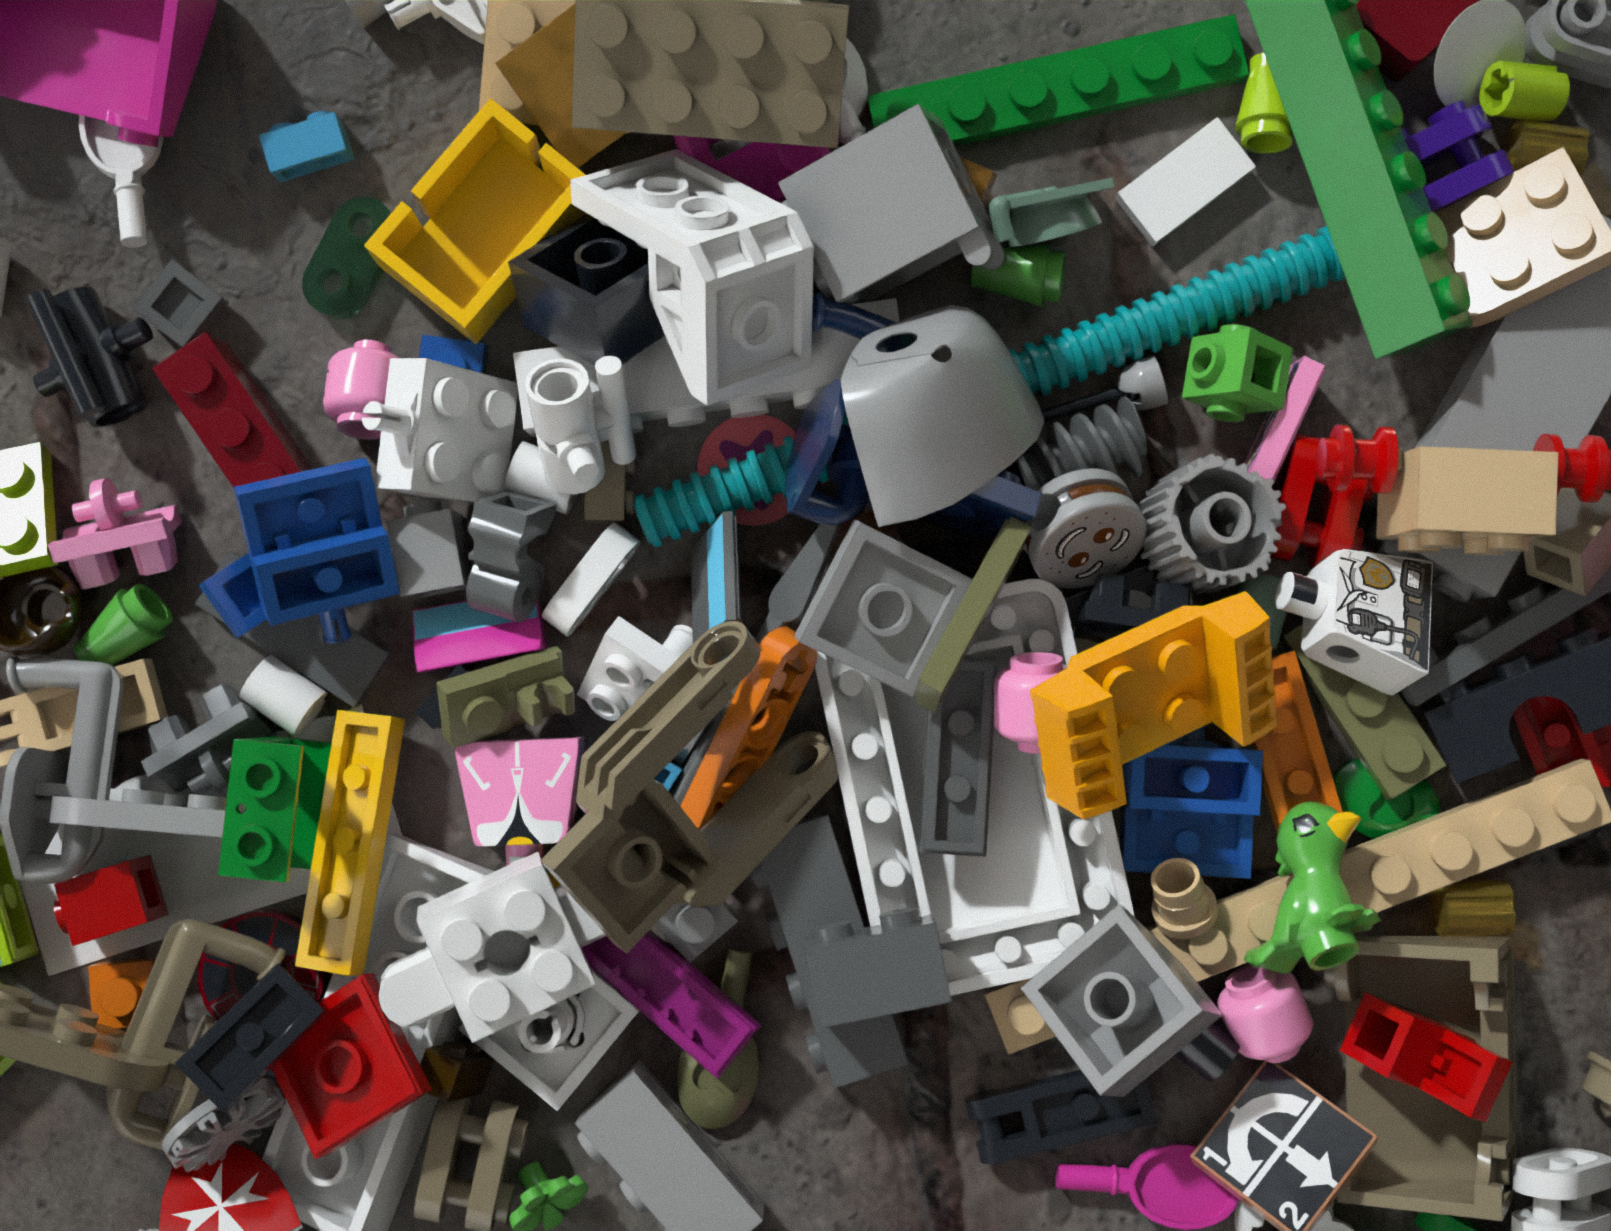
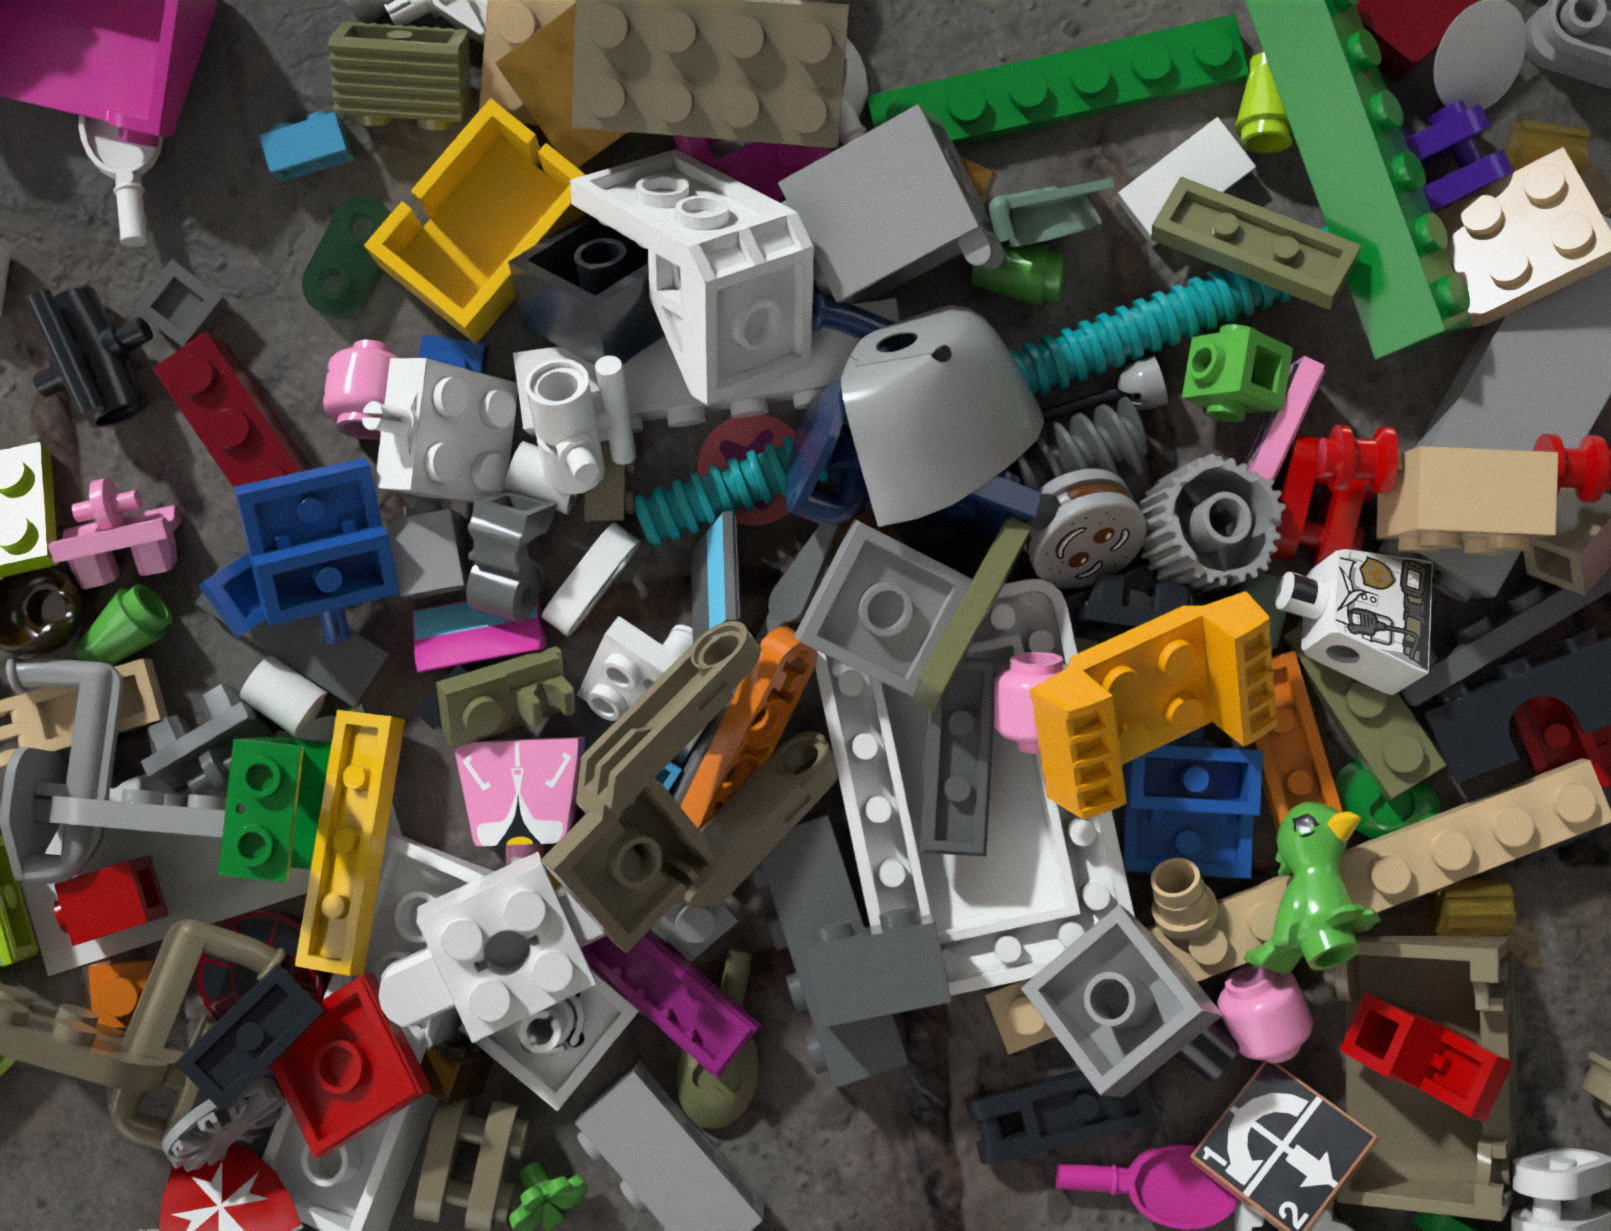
(400, 74): none -> olive brick
(1255, 242): none -> olive plate
(1524, 91): lime piece -> none

